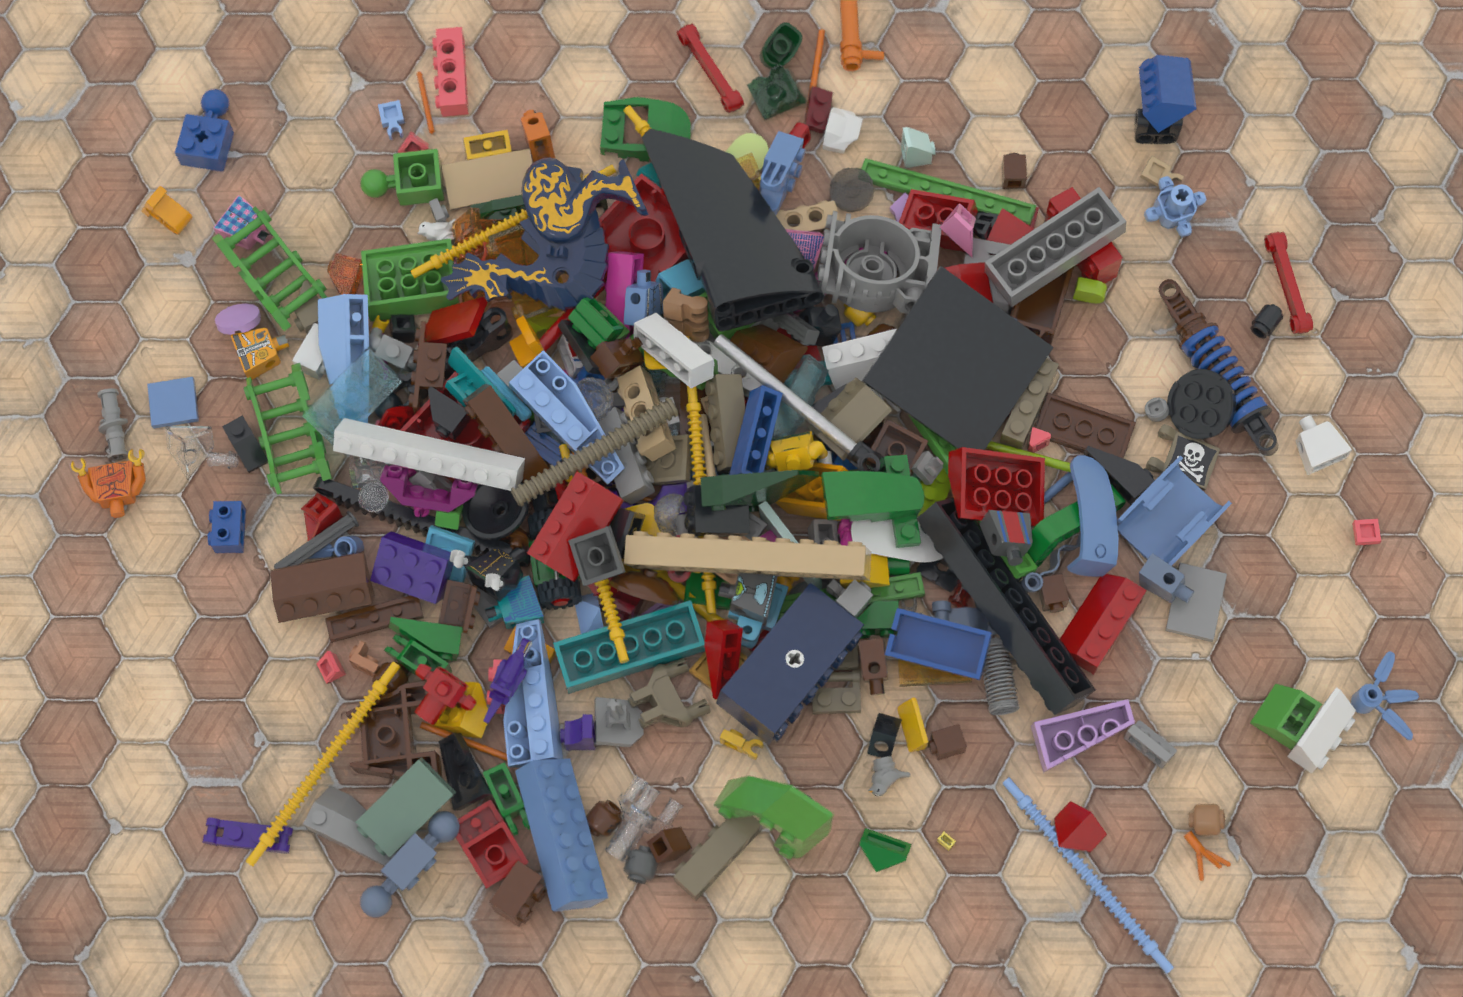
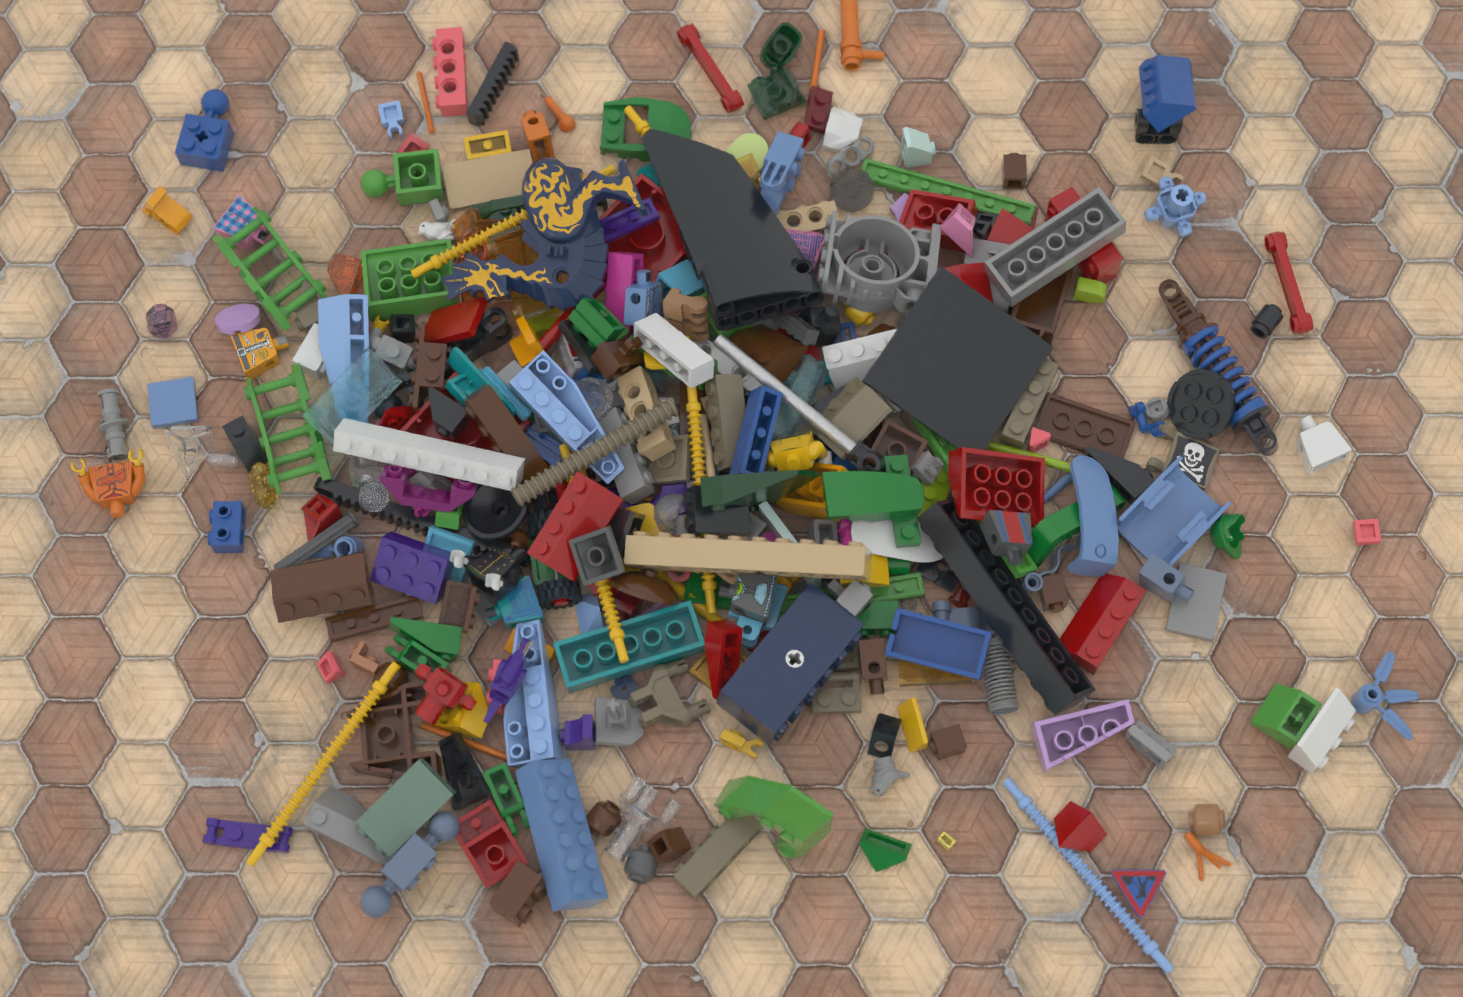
(161, 321): none -> head
(264, 495): none -> clear yellow arm
(492, 84): none -> black gear
(566, 122): none -> orange bar
(624, 683): none -> dark blue plant
(628, 221): none -> dark purple tile
(860, 155): none -> light grey piece
(1138, 412): none -> blue arm
(1139, 887): none -> piece
(1227, 534): none -> green piece

